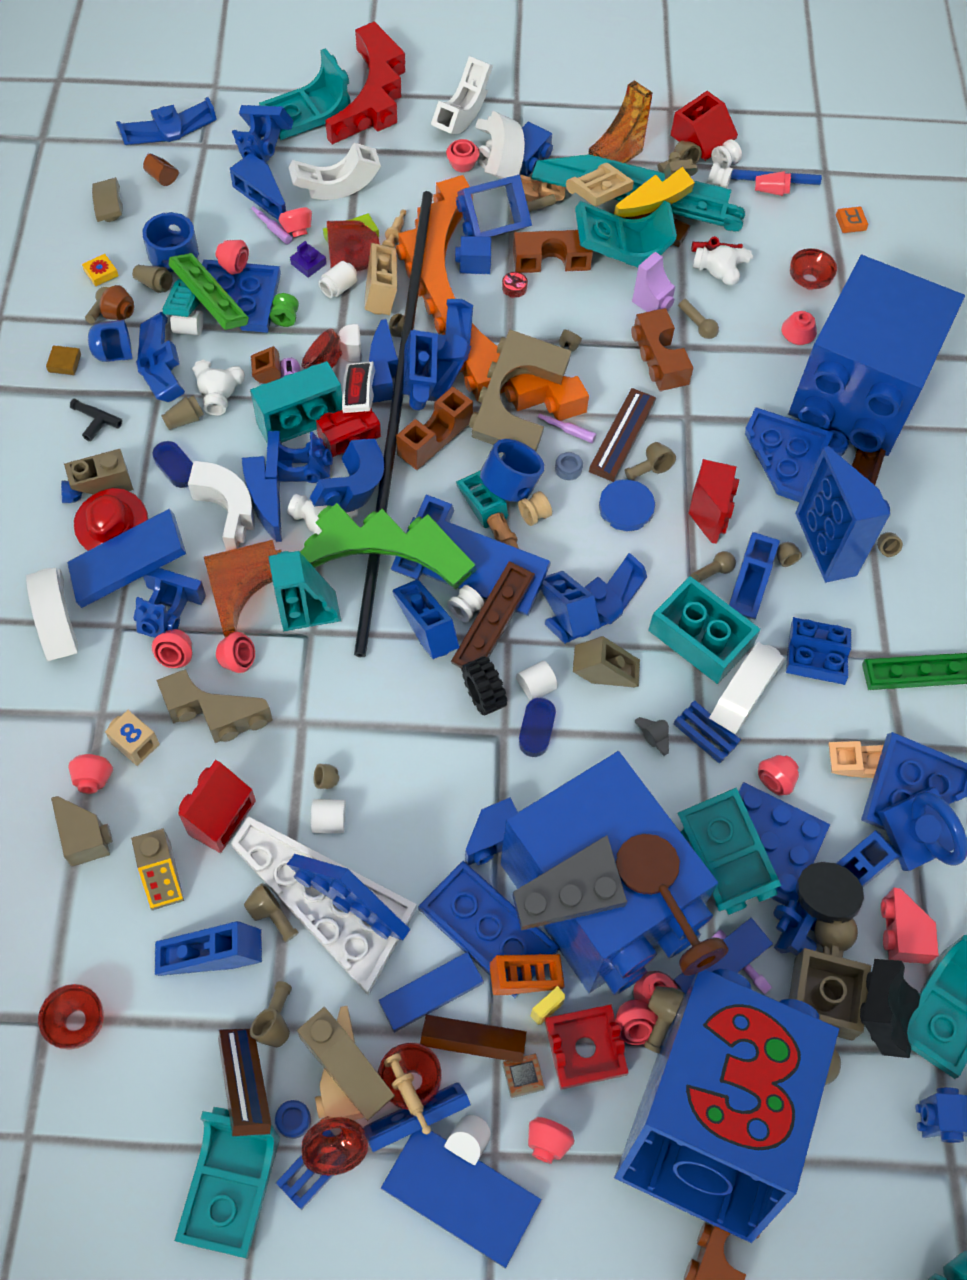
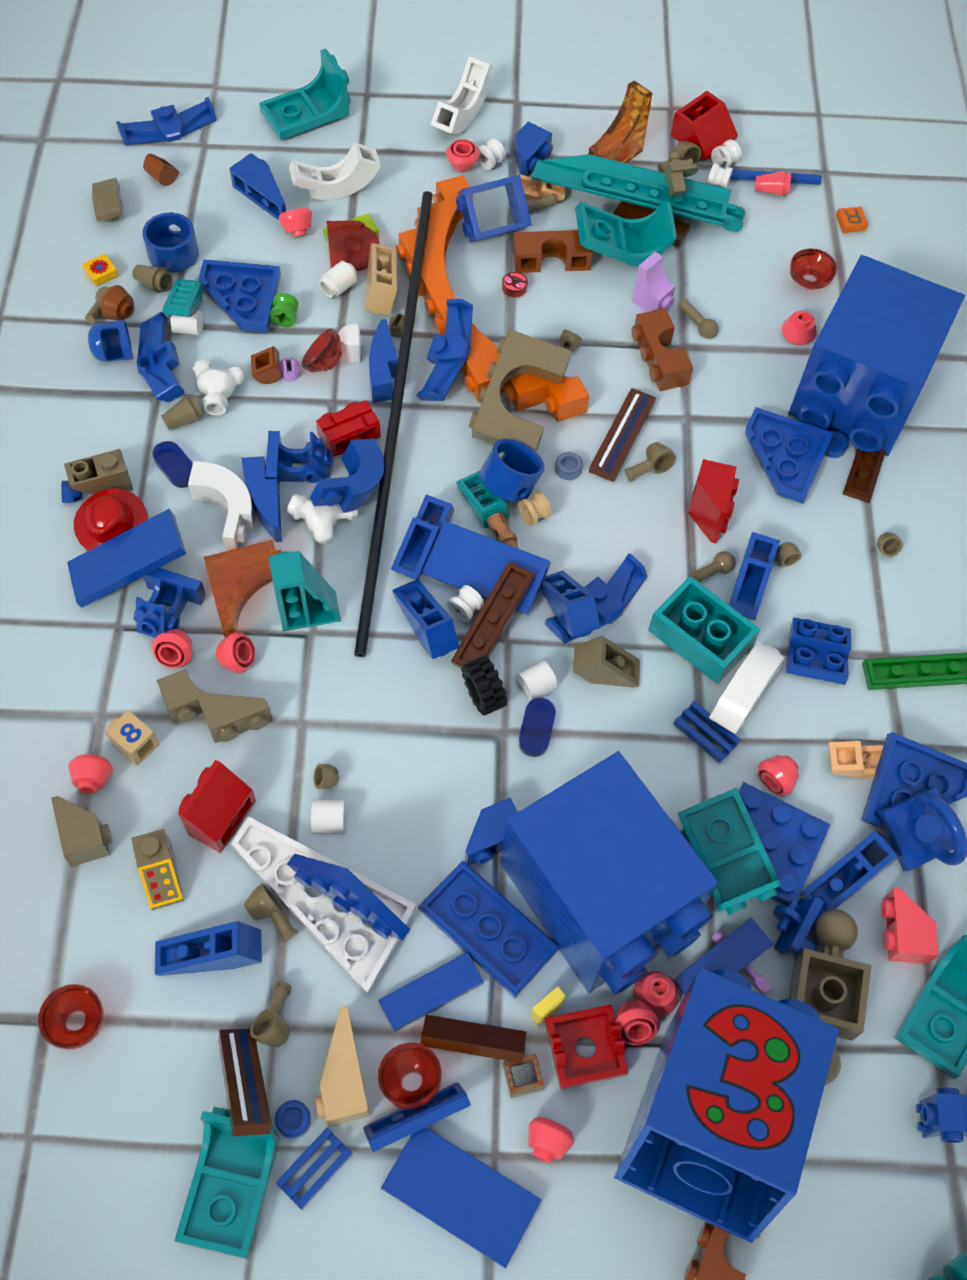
(51, 613): white arch -> none
(63, 360): pearl gold tile -> none
(100, 418): black piece -> none
(208, 291): bright green tile -> none
(232, 255): coral cone -> none
(263, 122): blue tile -> none
(273, 226): lavender piece -> none
(296, 401): teal brick -> none
(307, 259): dark purple tile -> none
(336, 1153): clear red piece -> none
(345, 1063): dark tan slope -> none
(357, 387): slope -> none
(376, 101): red arch -> none
(392, 233): tan piece -> none
(407, 1090): tan piece -> none
(420, 367): blue brick -> none
(421, 442): dark orange arch -> none
(422, 544): bright green arch -> none
(469, 1138): white brick -> none
(474, 255): blue brick -> none
(507, 145): white arch -> none
(513, 986): orange slope -> none
(571, 429): lavender piece -> none
(572, 889): dark grey wing -> none
(600, 184): tan plate -> none
(627, 505): blue tile -> none
(650, 867): reddish brown piece -> none
(654, 193): yellow slope -> none
(655, 733): dark grey piece -> none
(665, 1004): dark tan bar -> none
(712, 244): red piece -> none
(722, 262): white animal -> none
(829, 892): black tile -> none
(840, 516): blue slope -> none
(889, 1007): black brick -> none

